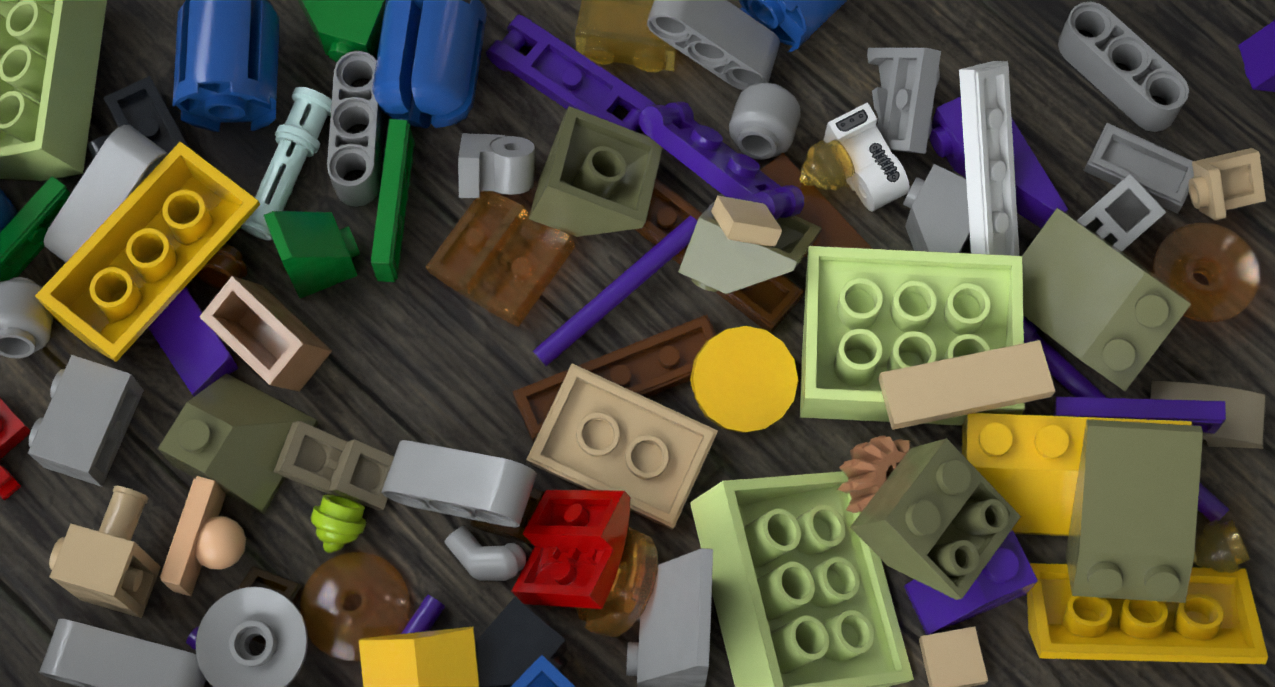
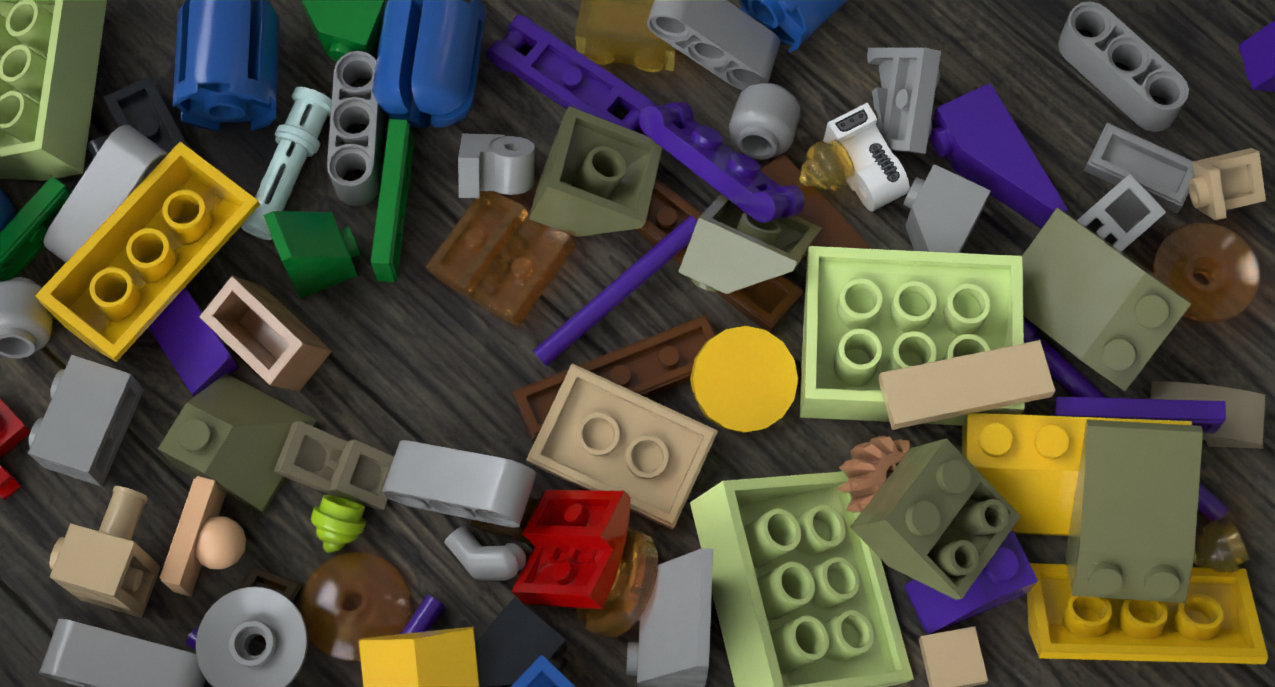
(222, 266): reddish brown plate -> none
(746, 221): tan tile -> none
(989, 158): white tile -> none

